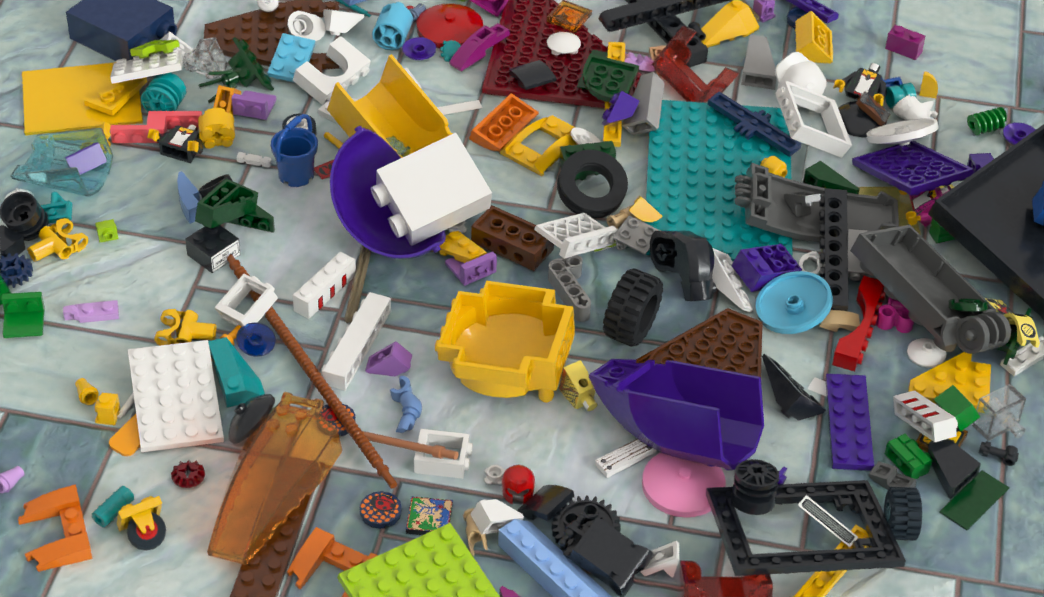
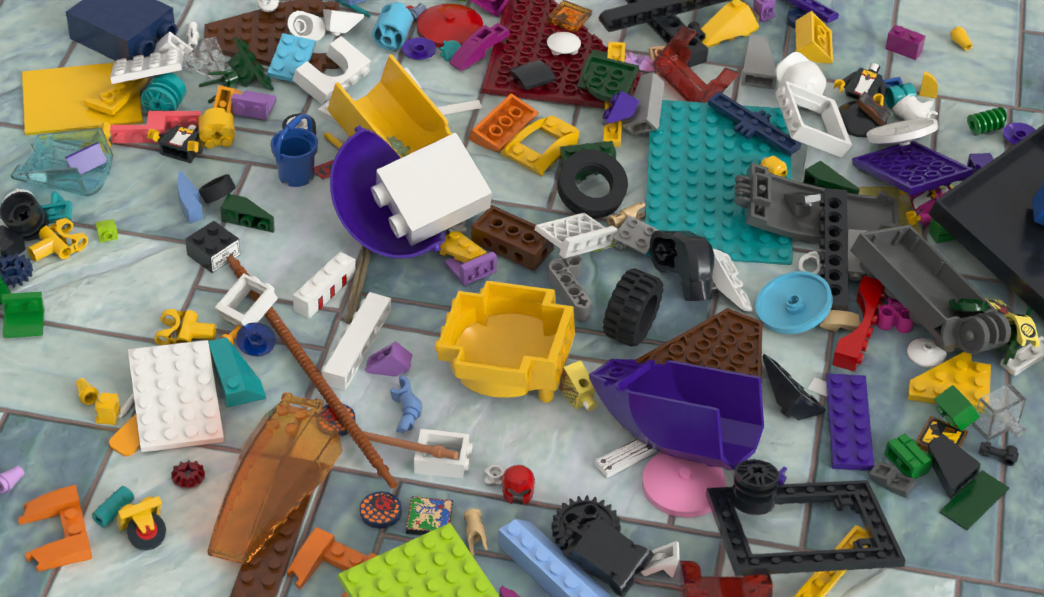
(92, 311): lavender hinge -> none
(154, 47): lime plate -> none
(192, 30): none -> white pin
(225, 204): dark green wedge -> none
(249, 417): black dish -> none
(253, 159): white axle -> none
(493, 515): white slope -> none
(546, 502): black slope -> none
(583, 136): white dish -> none
(644, 210): yellow brick -> none
(762, 264): dark purple slope -> none
(827, 521): sticker -> none
(904, 512): black wheel -> none
(925, 416): white brick -> none
(960, 37): none -> yellow cone

